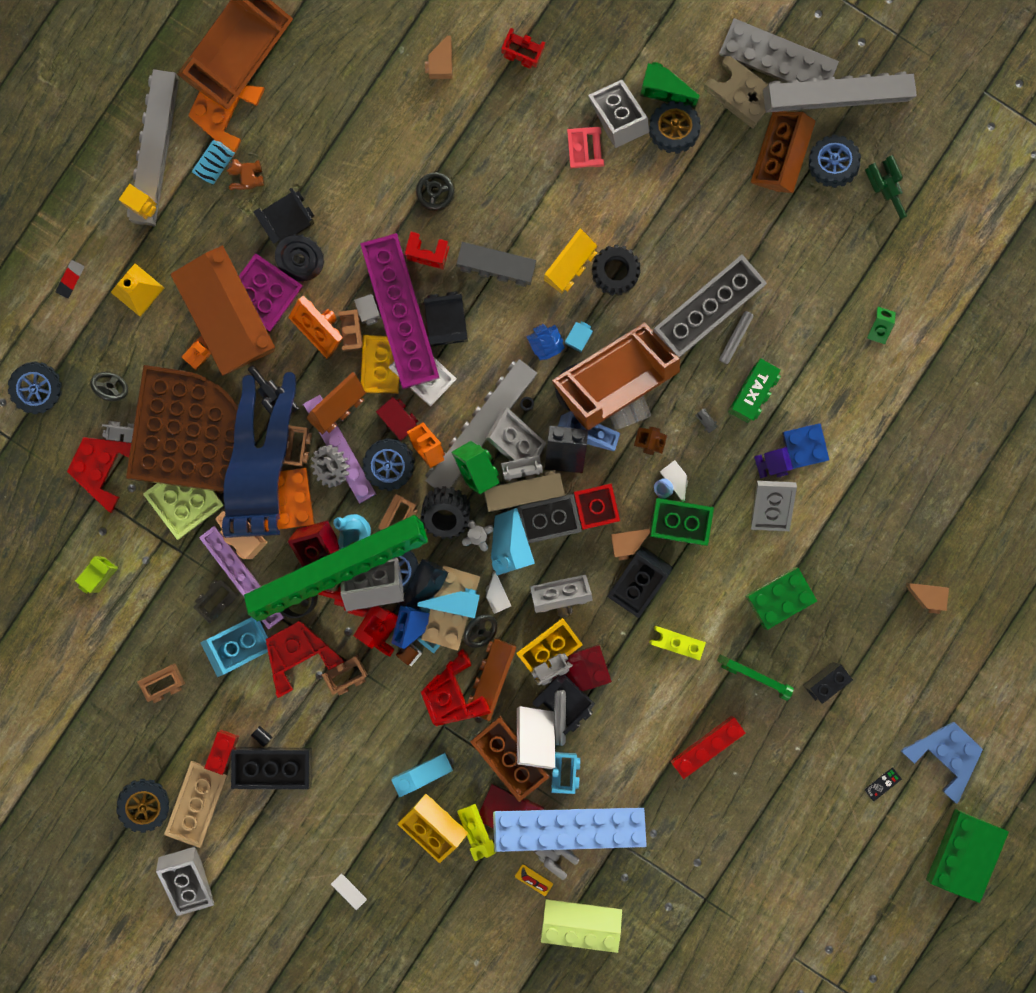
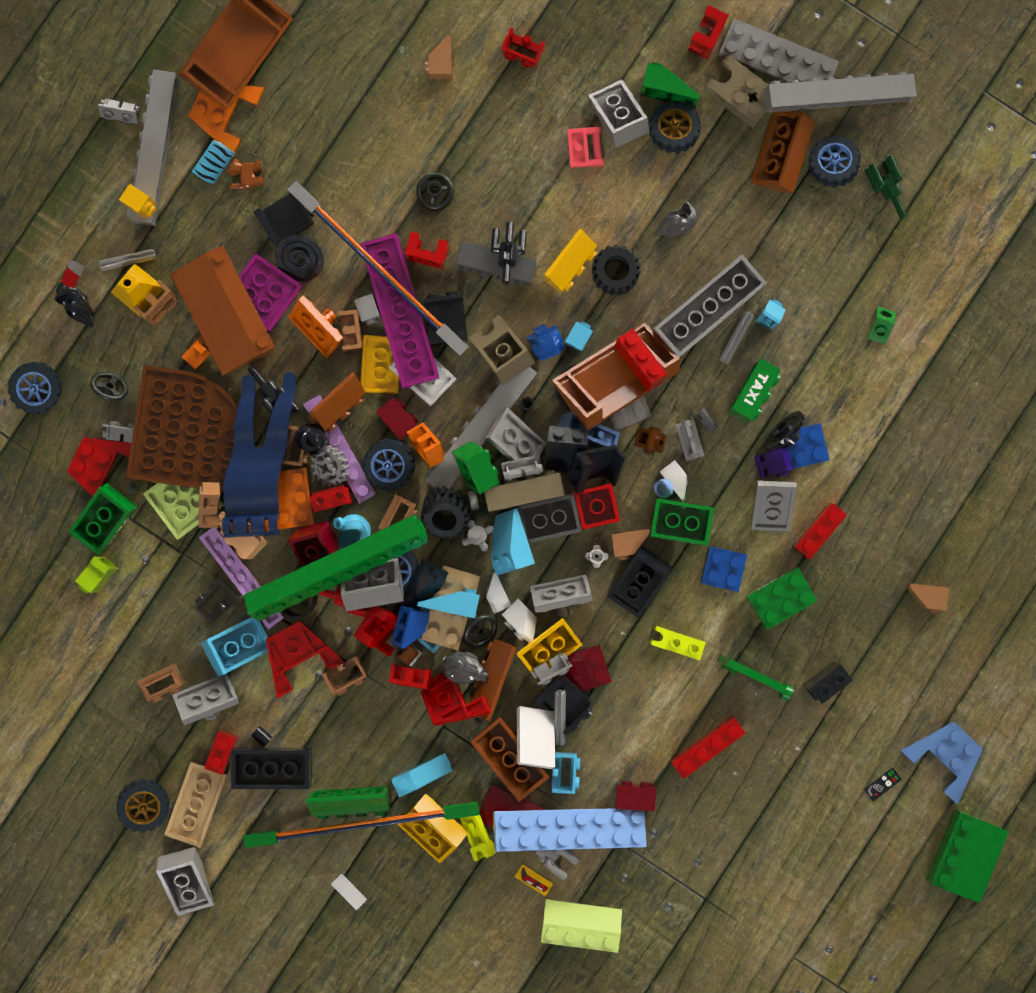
(76, 305): none -> black hair
(102, 519): none -> green brick
(110, 110): none -> light grey hinge
(128, 259): none -> light grey axle
(159, 306): none -> medium nougat window
(205, 699): none -> light grey plate
(208, 505): none -> medium nougat window
(311, 439): none -> black hair
(331, 498): none -> red window
(349, 801): none -> green slope
(410, 677): none -> red window
(444, 331): none -> piece
(450, 812): none -> piece
(463, 667): none -> dark grey hair
(472, 497): none -> white tile
(502, 351): none -> dark tan brick
(508, 250): none -> black plant
(521, 620): none -> white slope
(595, 464): none -> black panel
(596, 561): none -> white plate
(635, 796): none -> dark red brick
(640, 360): none -> red brick
(678, 221): none -> dark grey hair
(689, 440): none -> light grey hinge
(715, 22): none -> red panel
(723, 569): none -> blue plate
(771, 315): none -> medium azure slope
(785, 432): none -> black gear
(819, 531): none -> red brick

